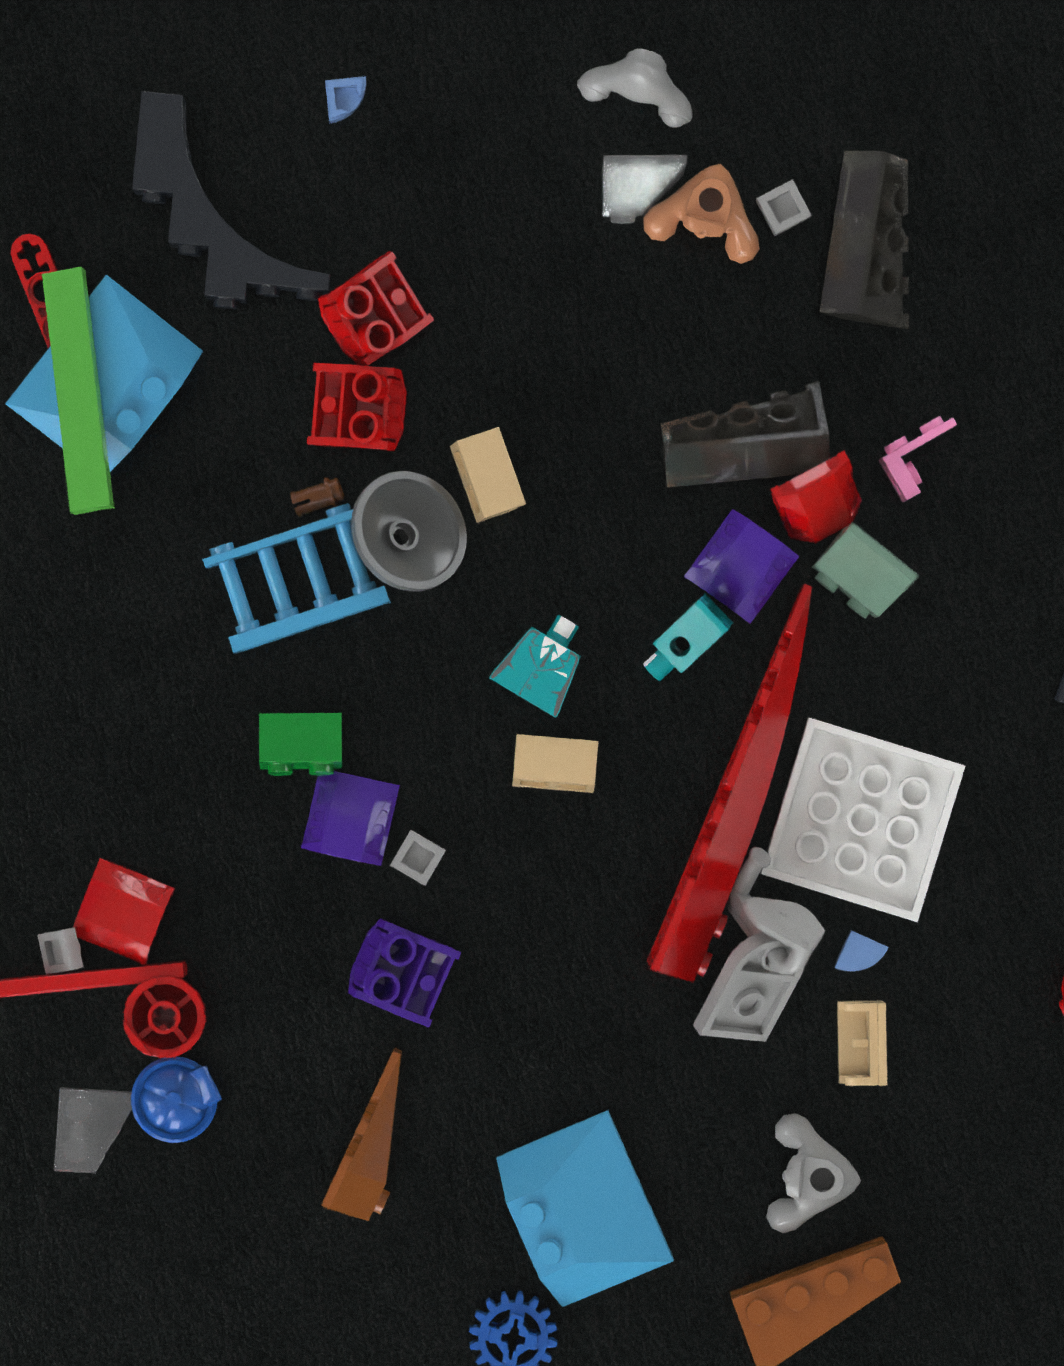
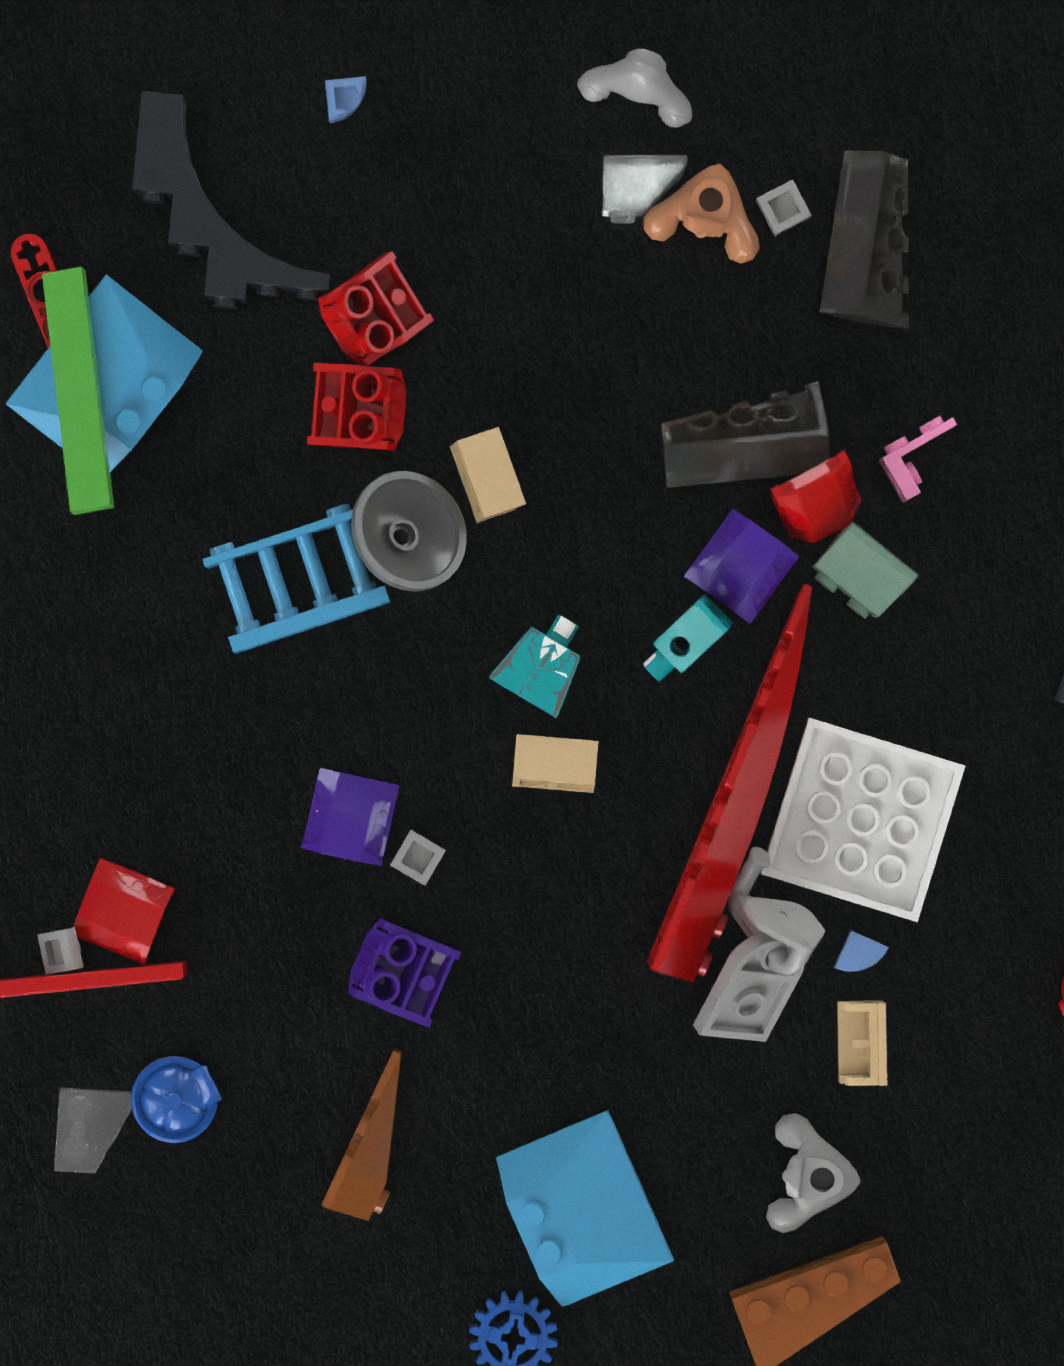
(164, 1017): red cylinder -> none
(300, 742): green brick -> none
(320, 496): reddish brown pin -> none

